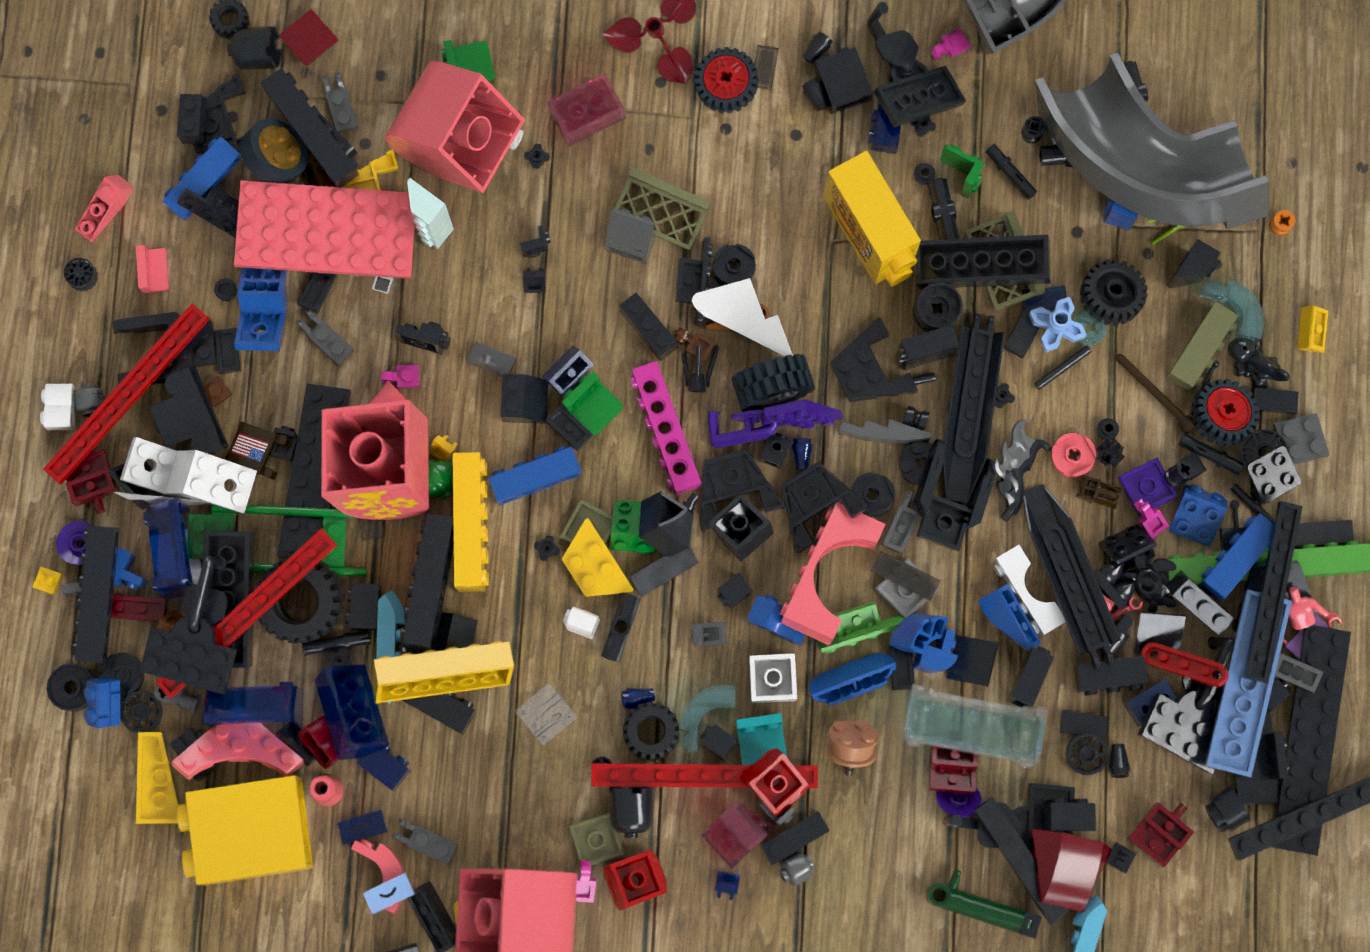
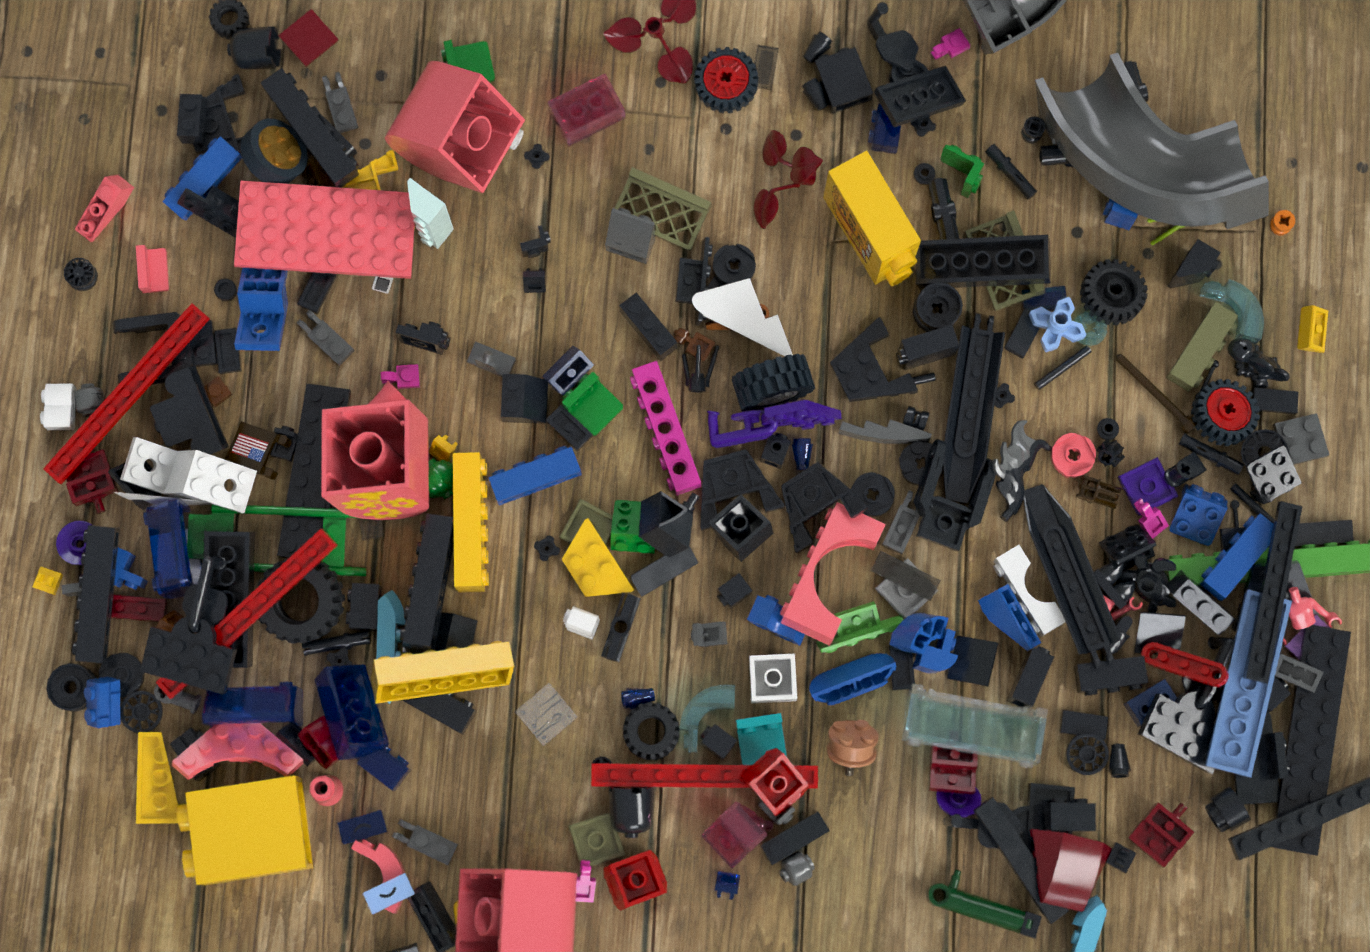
(803, 172): none -> dark red plant

